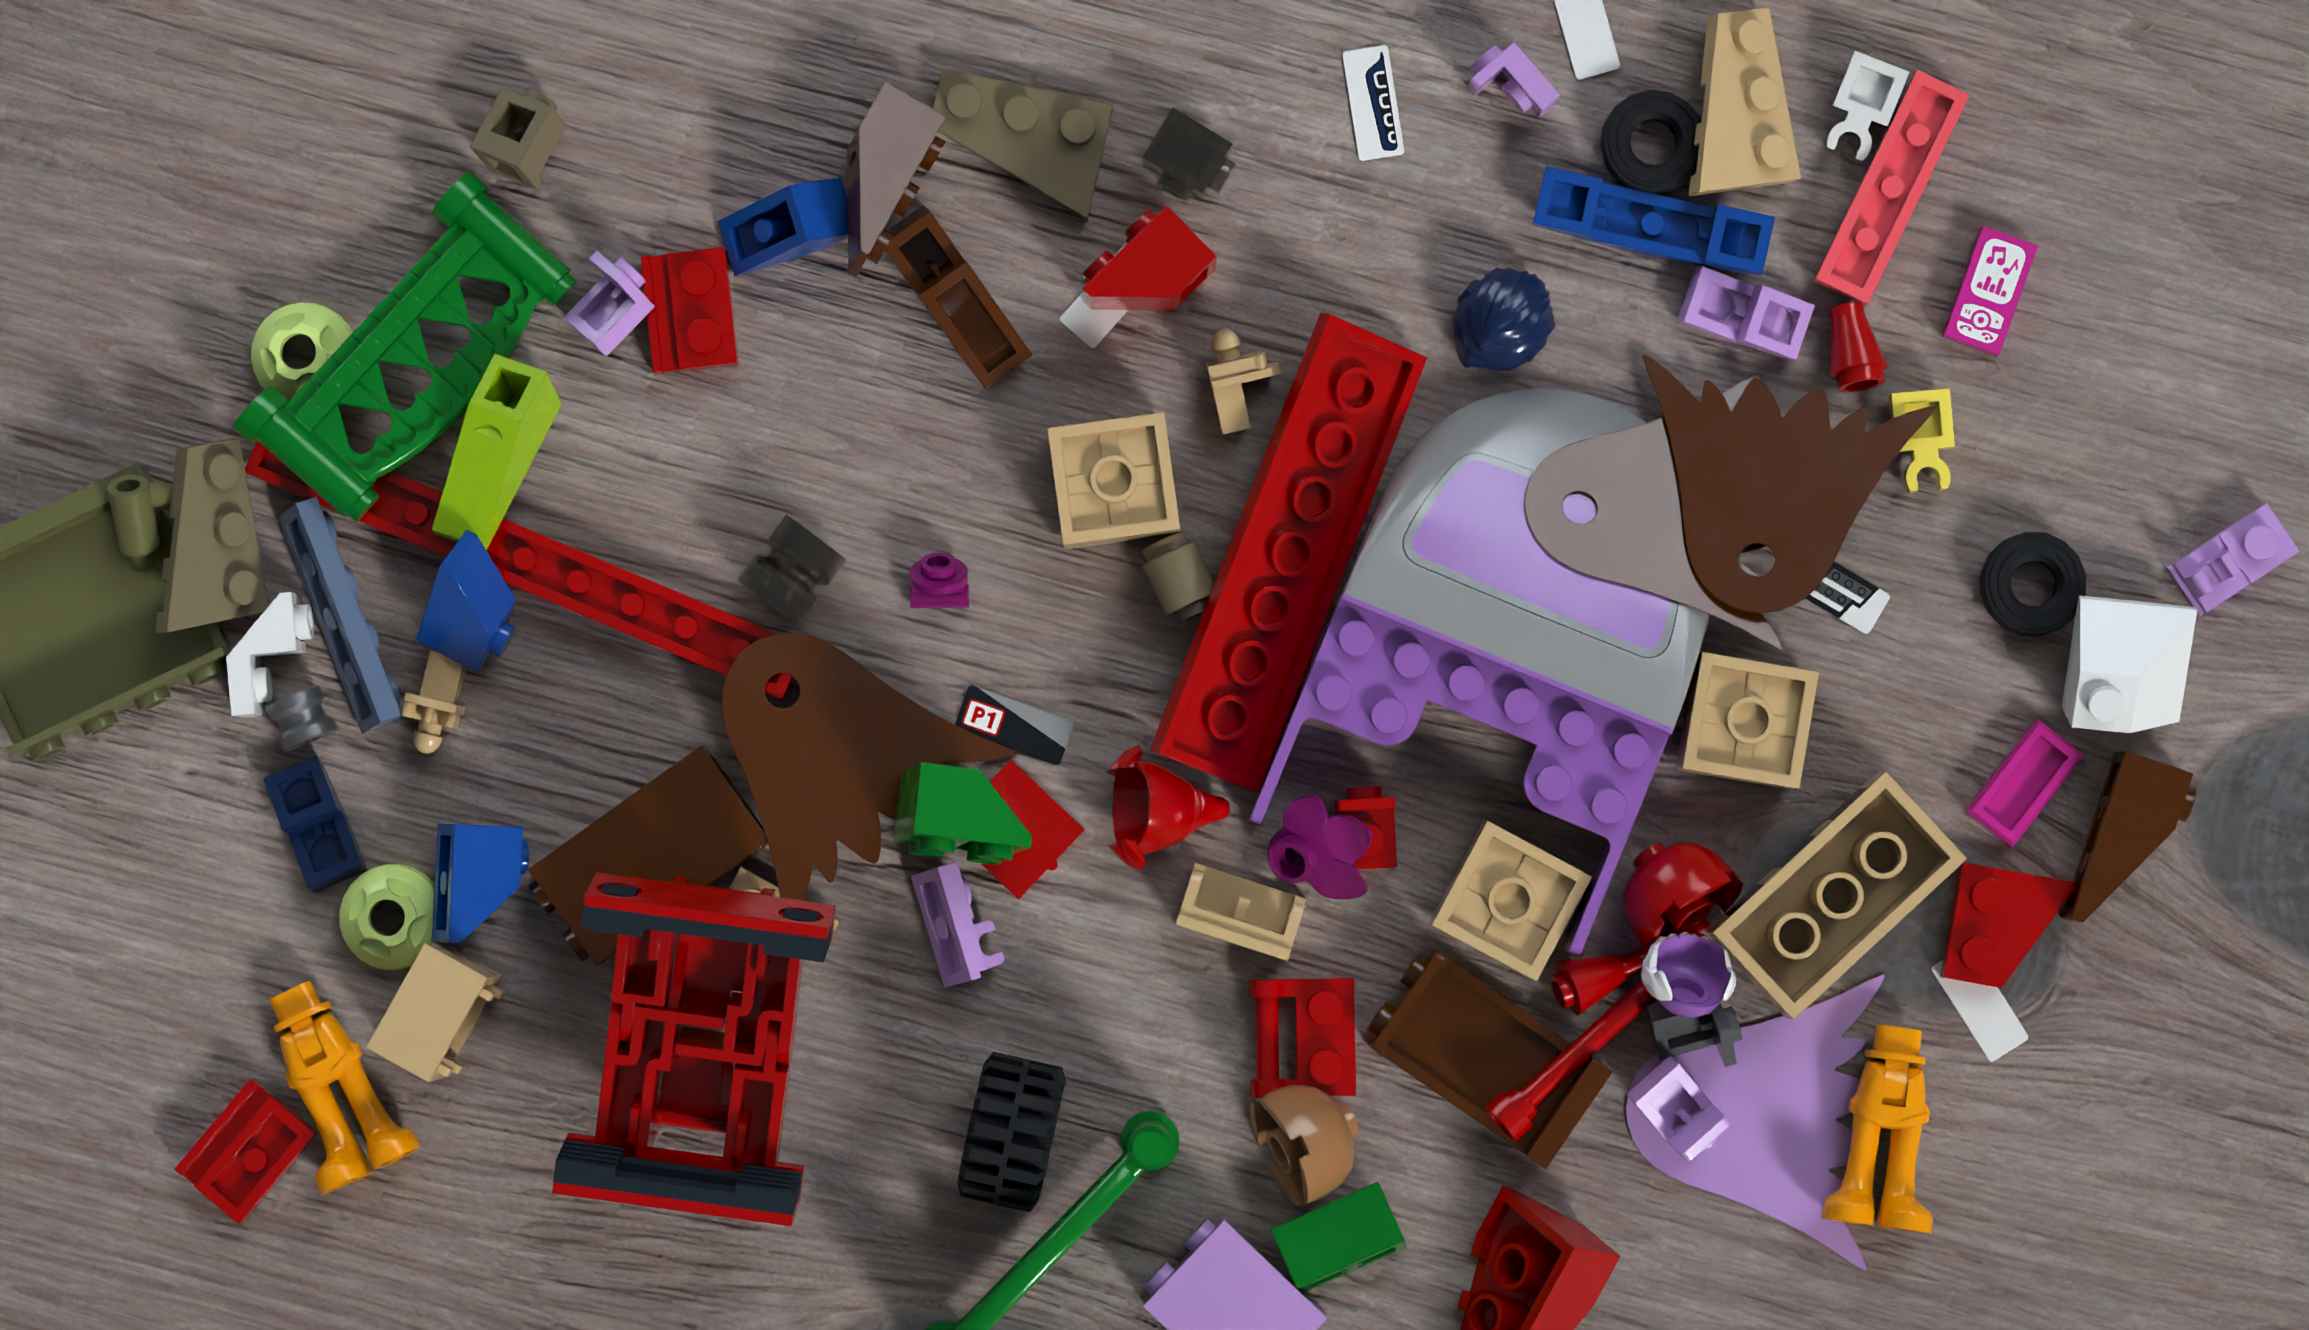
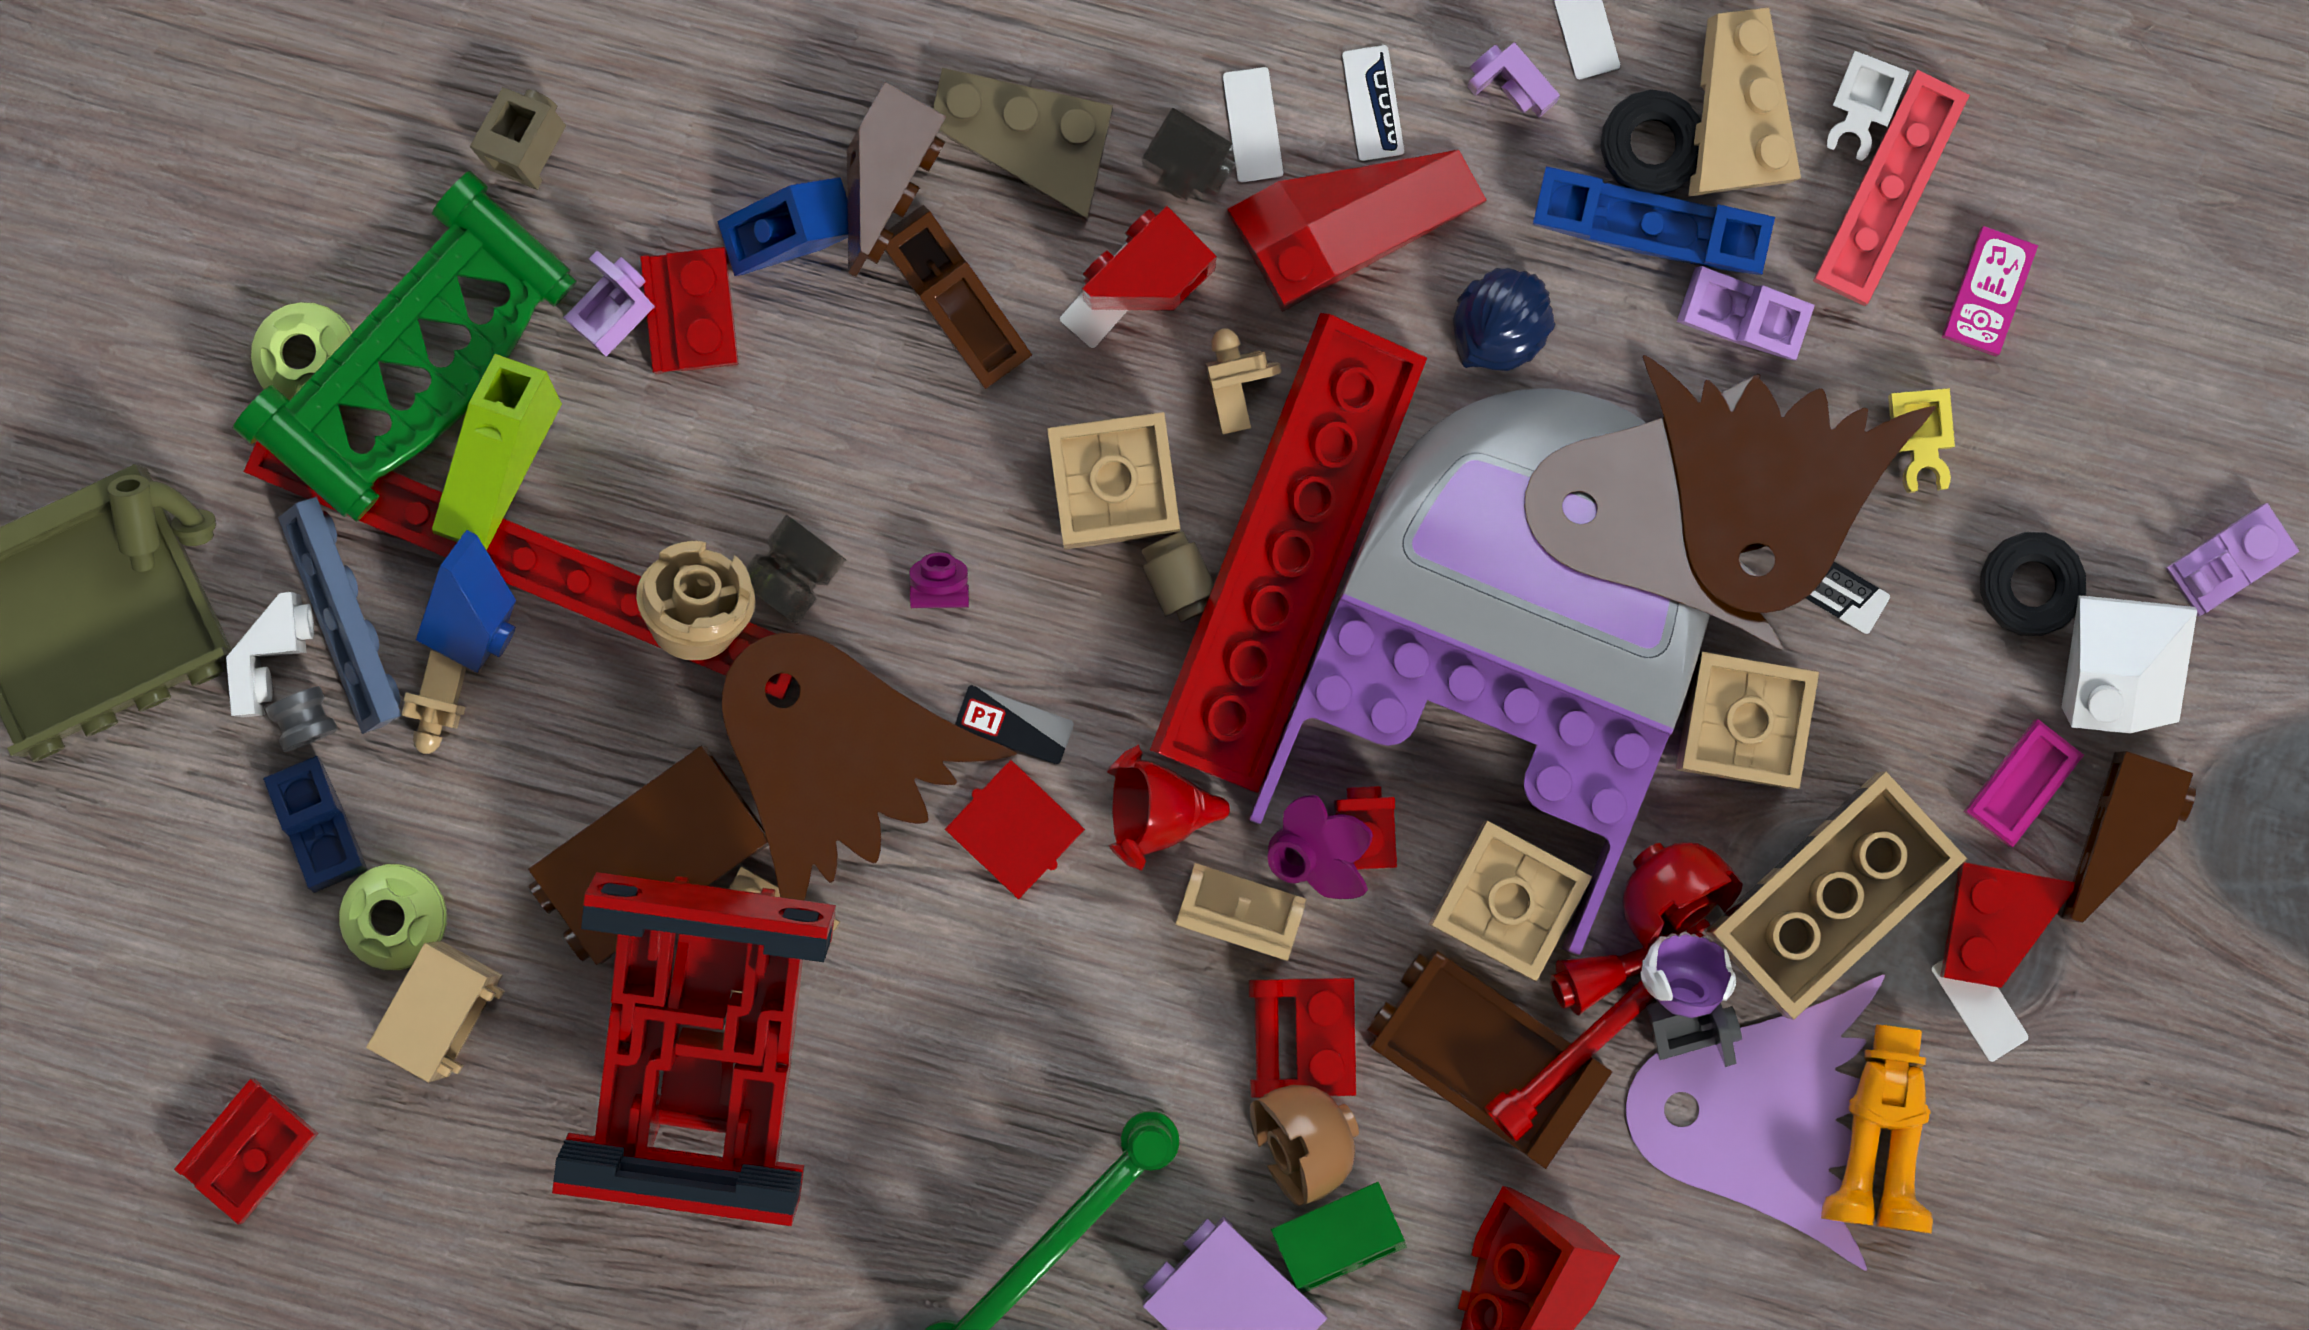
(214, 542): dark tan wing -> none
(322, 1052): light orange piece -> none
(474, 875): blue slope -> none
(695, 600): none -> tan cone
(948, 917): lavender plate -> none
(956, 810): green slope -> none
(1011, 1131): black tyre -> none
(1253, 124): none -> white sticker
(1338, 222): none -> red wedge
(1679, 1109): lavender bracket -> none
(1854, 351): red cone -> none

